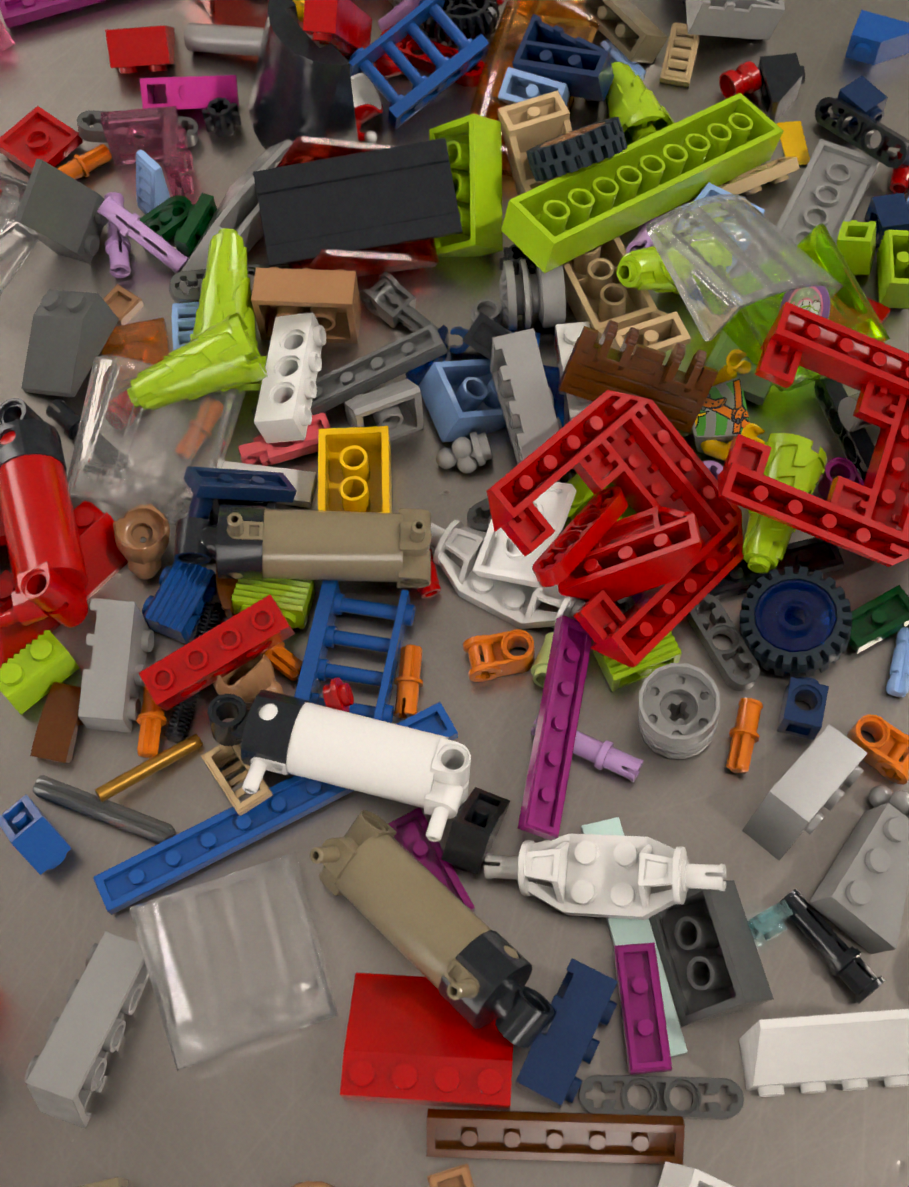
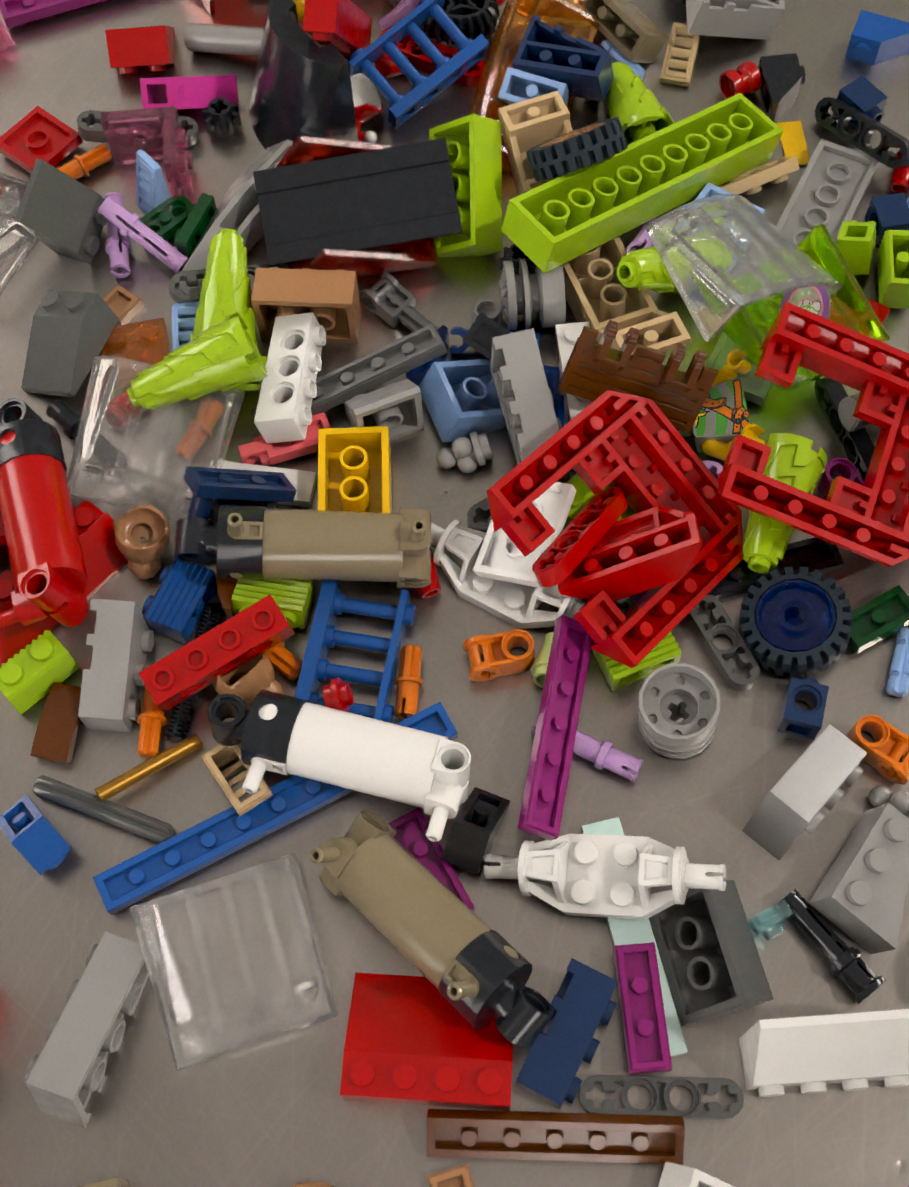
(744, 735): orange axle -> none

